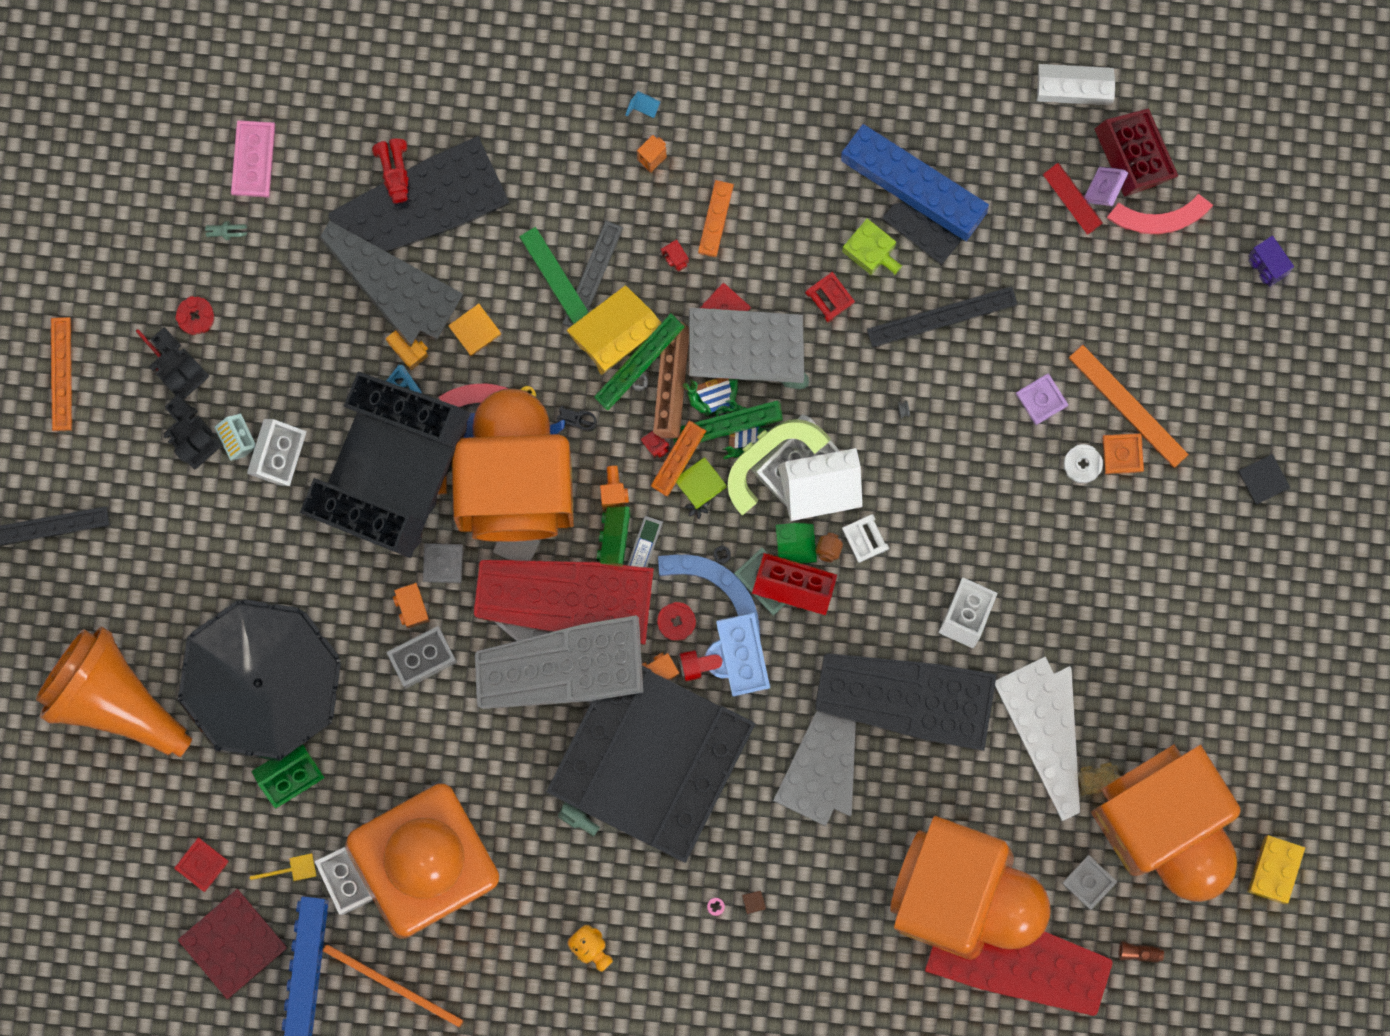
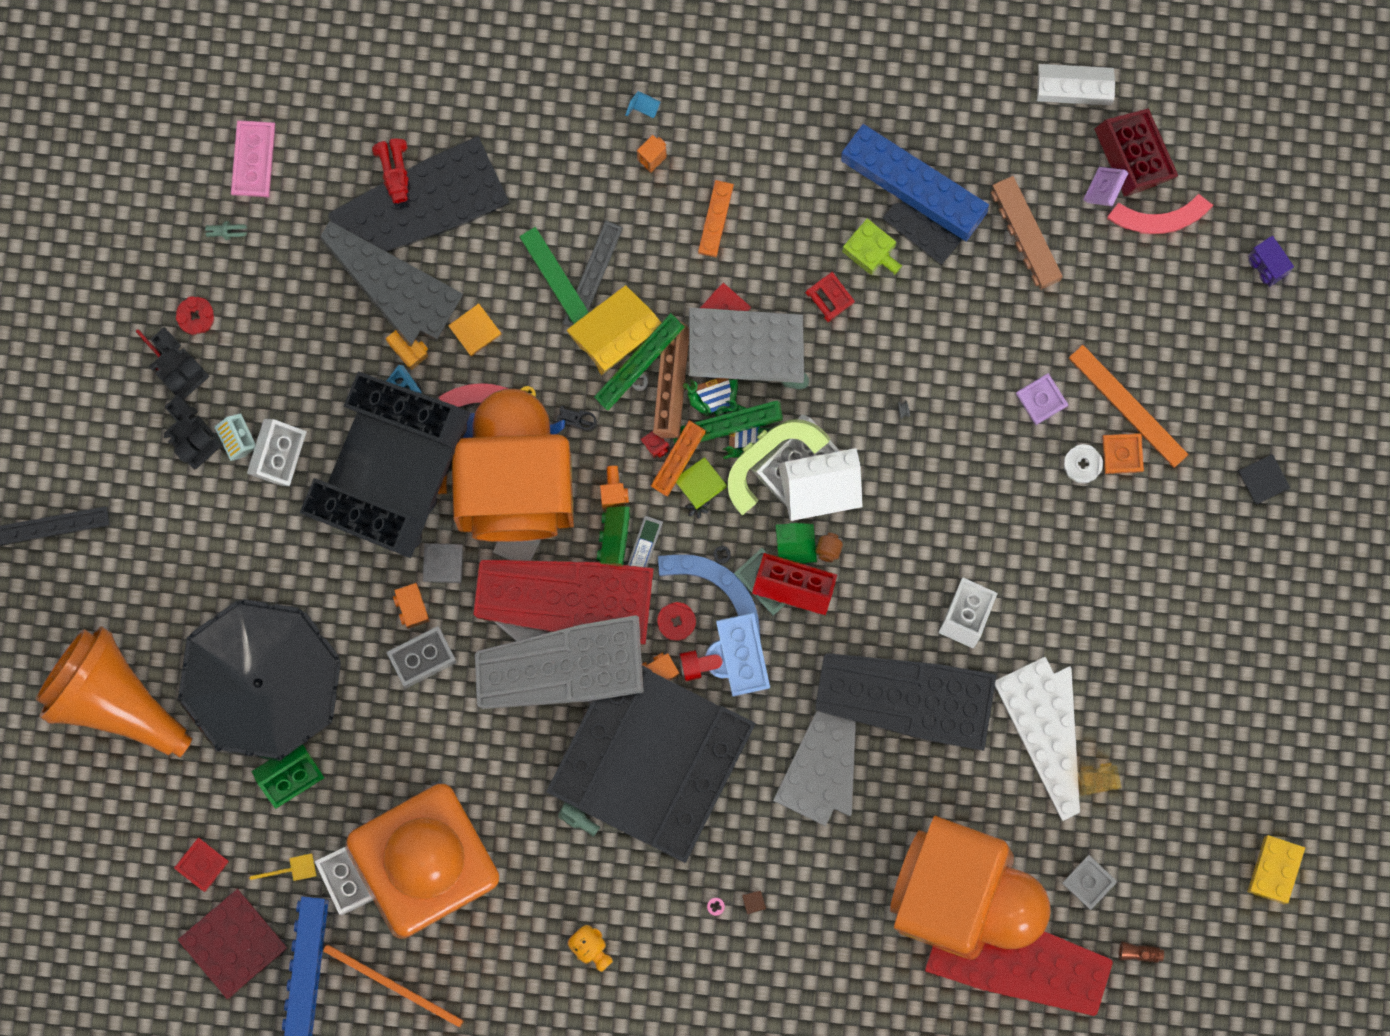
(61, 374): orange tile -> none
(675, 255): red brick -> none
(859, 540): white plate -> none
(942, 317): black plate -> none
(1026, 232): none -> nougat brick
(1073, 198): red tile -> none
(1172, 821): orange piece -> none

